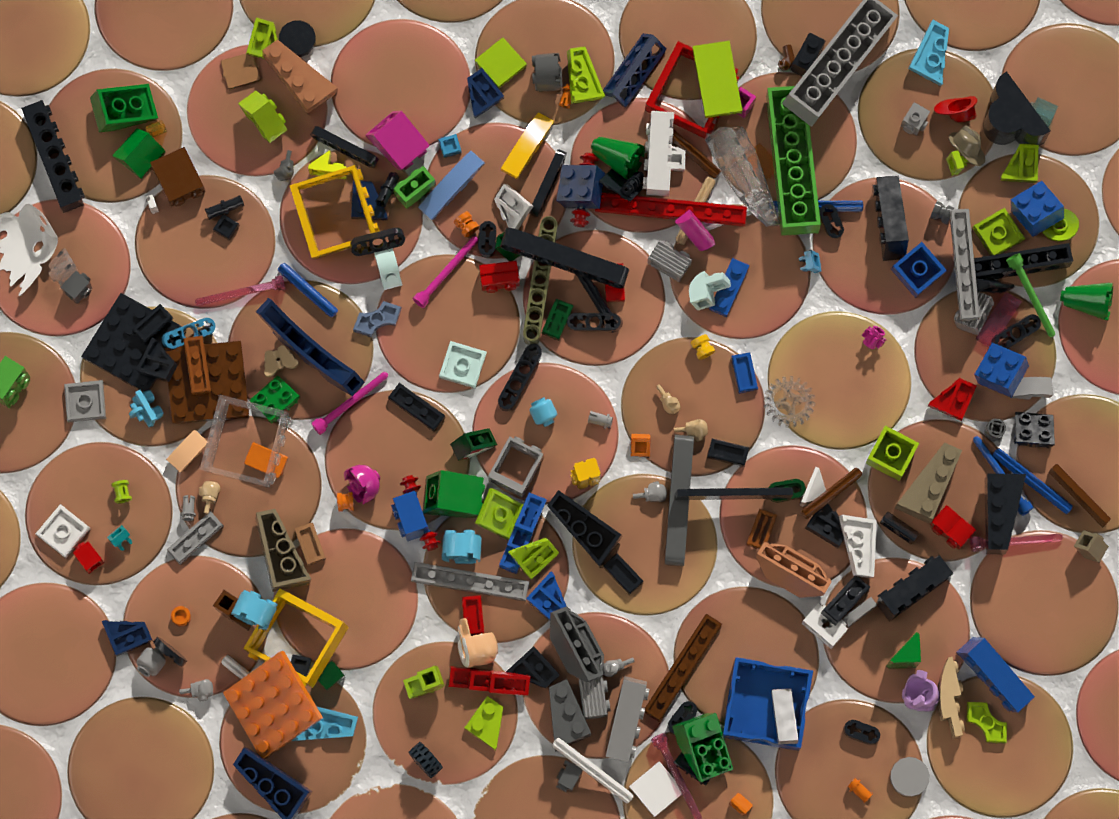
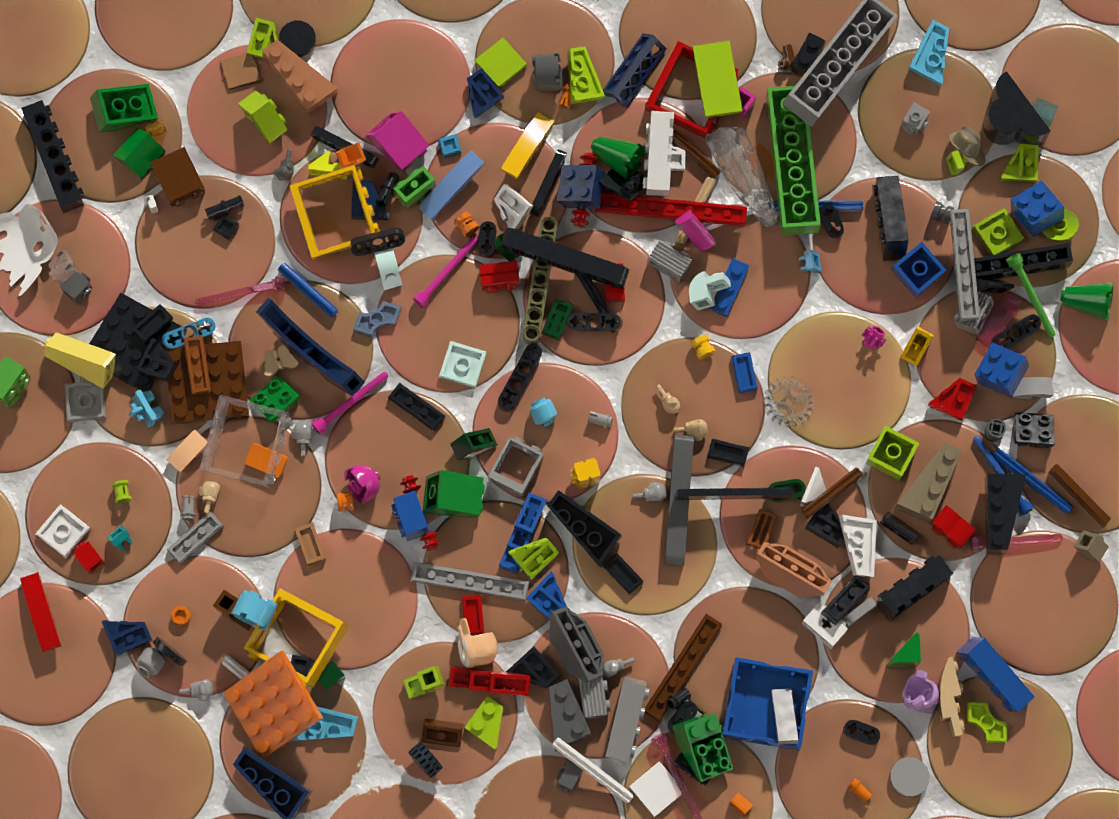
(40, 612): none -> red slope
(81, 358): none -> light yellow slope
(281, 558): dark tan wedge -> none
(302, 434): none -> light grey piece
(350, 155): none -> orange panel
(442, 732): none -> reddish brown slope
(461, 547): medium azure brick -> none
(499, 513): lime tile -> none
(640, 445): orange slope -> none
(674, 701): none -> black pin
(916, 346): none -> yellow slope
(958, 108): red piece -> none

